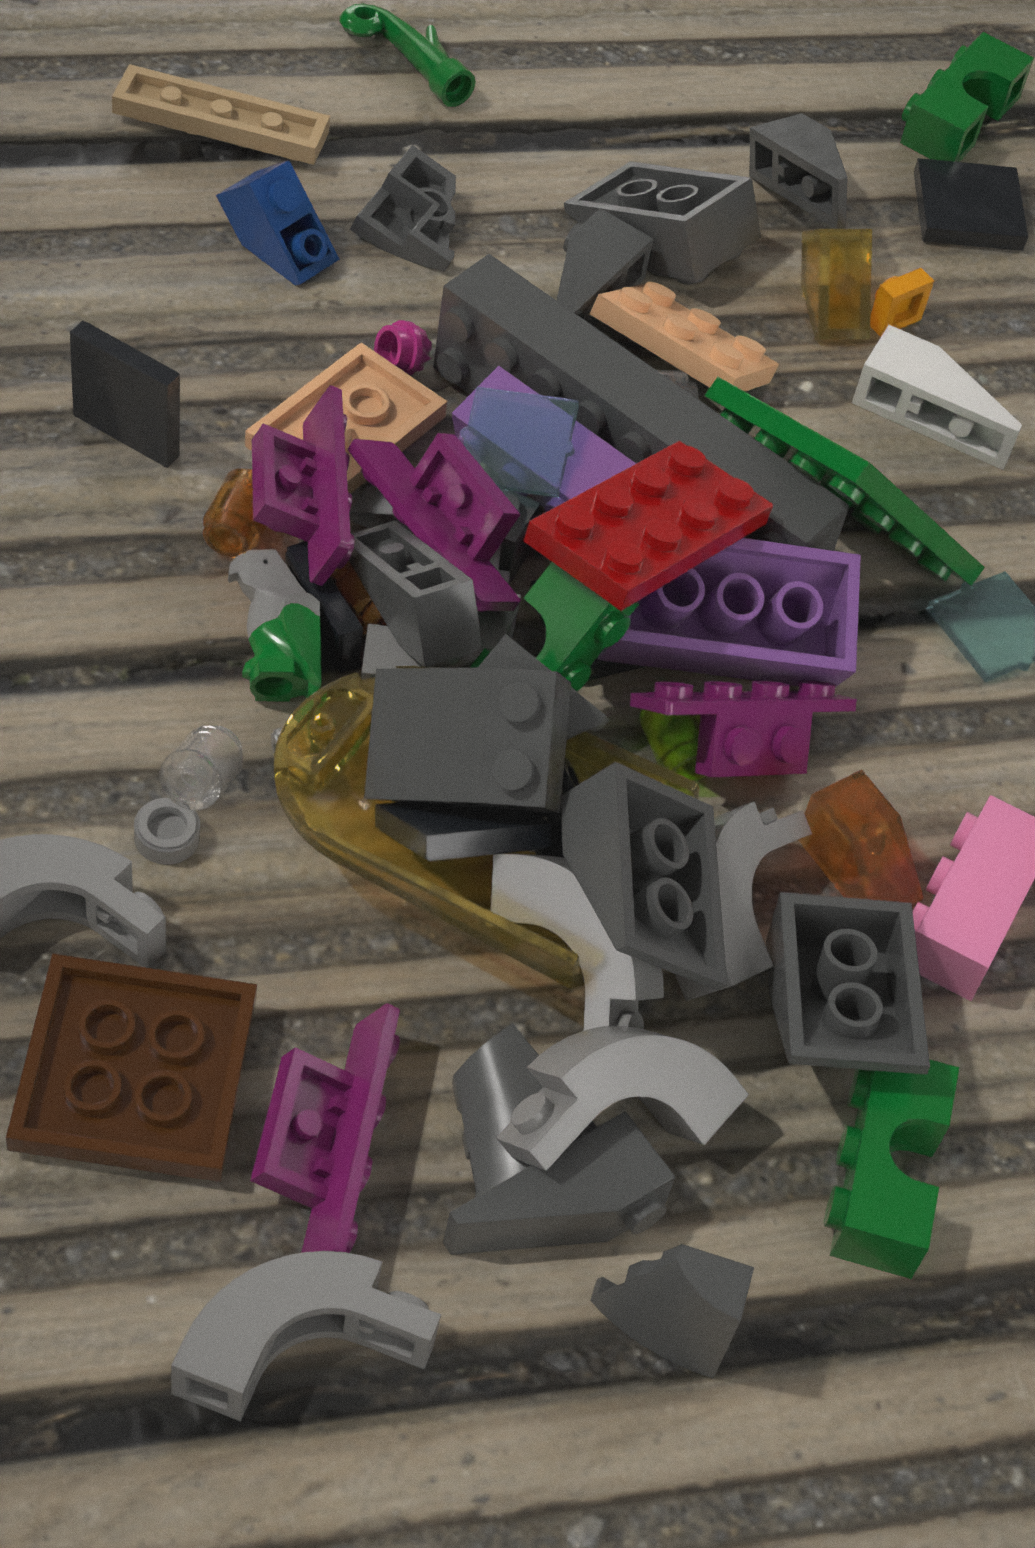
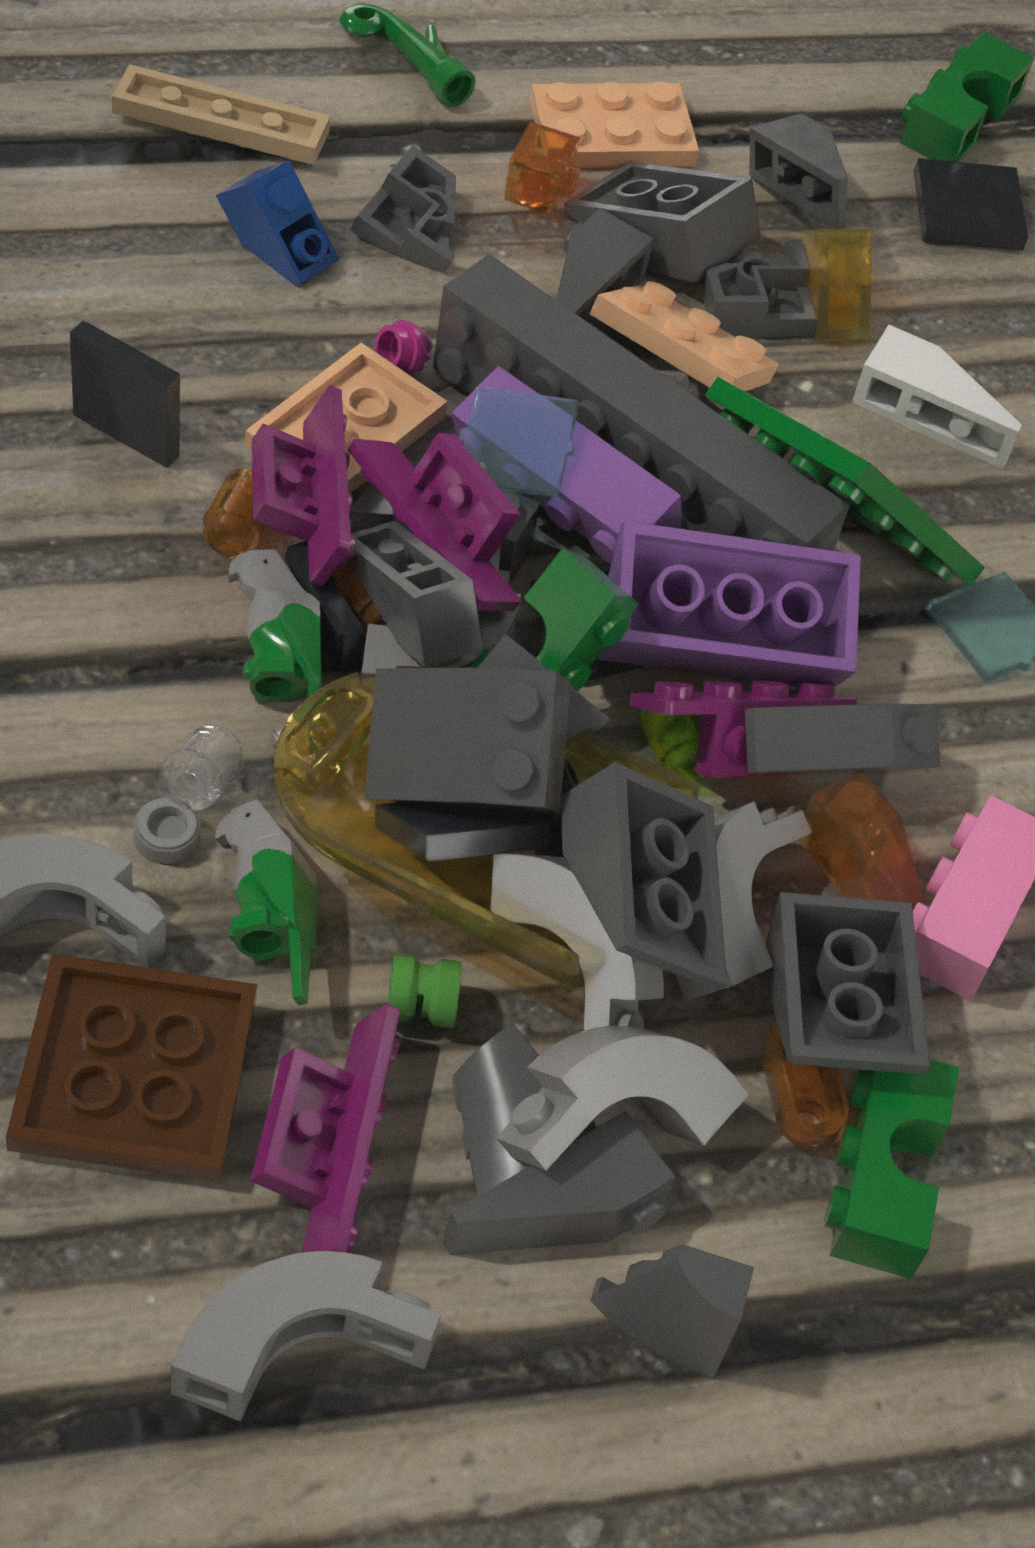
(273, 892): none -> green animal
(425, 990): none -> bright green wheel
(542, 169): none -> clear orange brick
(620, 122): none -> light nougat plate
(648, 524): red plate -> none
(763, 295): none -> dark grey slope
(800, 1090): none -> clear orange plate
(842, 738): none -> dark grey slope
(901, 300): light orange plate -> none

